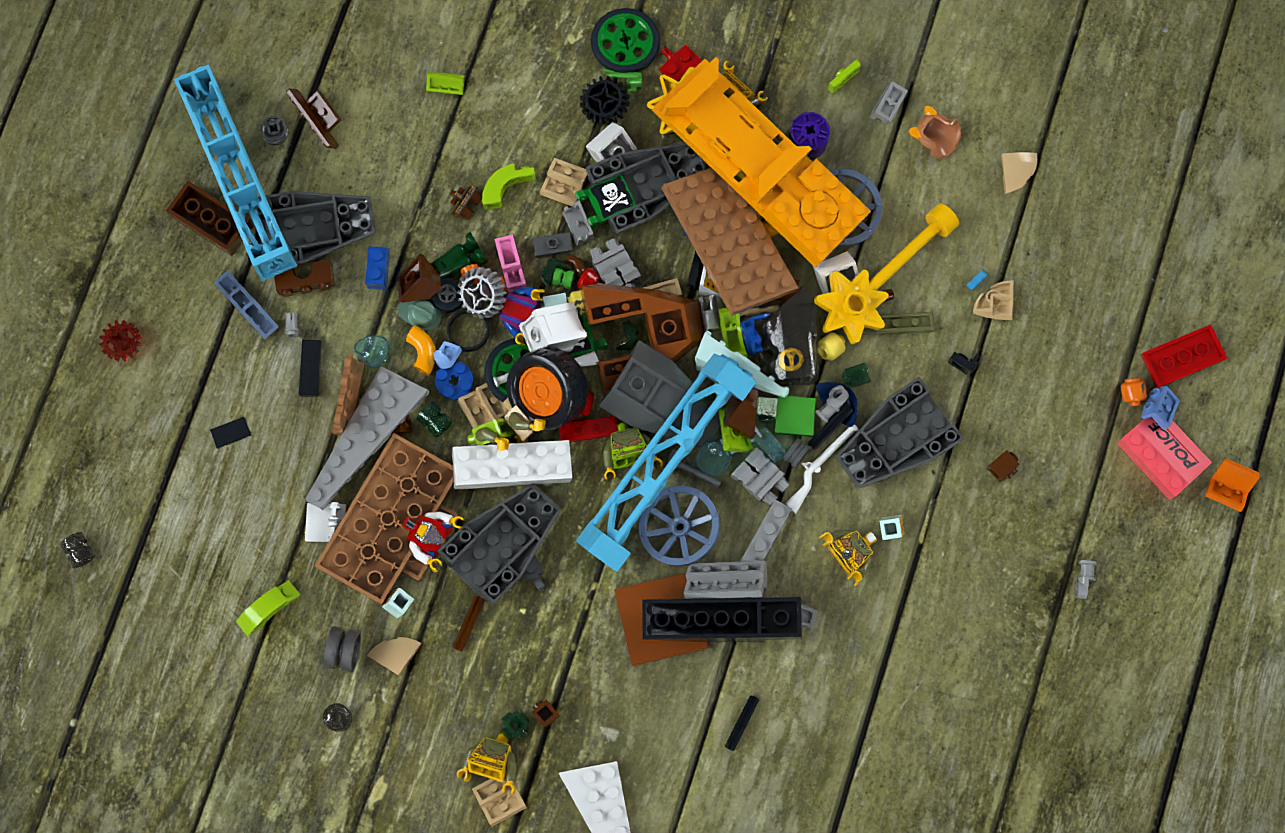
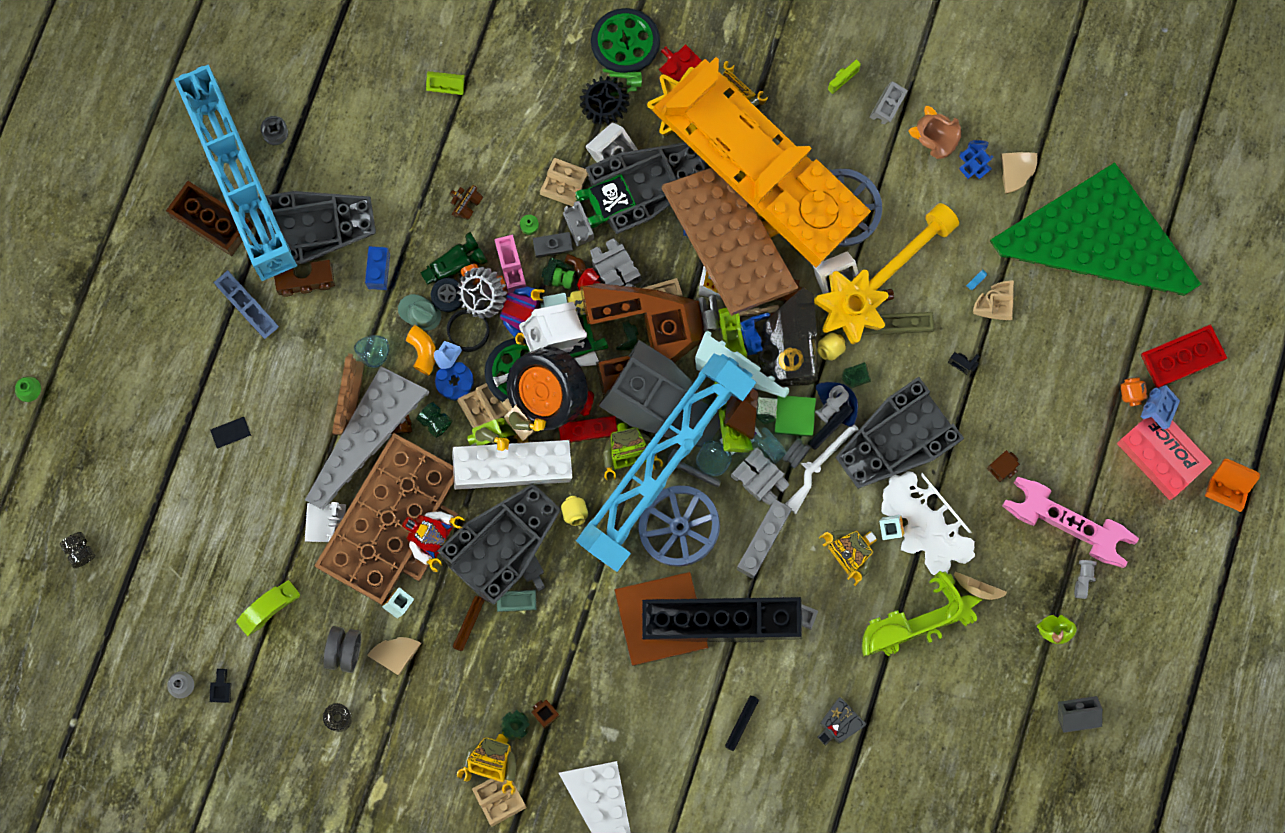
(28, 389): none -> bright green cone
(119, 348): clear red gear -> none
(186, 684): none -> light grey cone
(220, 690): none -> black plate
(291, 325): light grey pin -> none
(310, 368): black tile -> none
(319, 115): reddish brown bracket -> none
(418, 281): reddish brown slope -> none
(501, 181): lime arch -> none
(517, 601): none -> sand green tile
(529, 224): none -> bright green tile
(574, 510): none -> light yellow head
(694, 272): black tile -> none
(726, 580): light grey brick -> none
(817, 140): dark purple wheel -> none
(840, 723): none -> dark grey torso
(890, 632): none -> lime piece
(926, 527): none -> white plant
(976, 149): none -> blue piece
(979, 588): none -> tan brick
(1057, 630): none -> lime hair
(1080, 714): none -> dark grey brick
(1102, 233): none -> green plate
(1102, 538): none -> bright pink piece

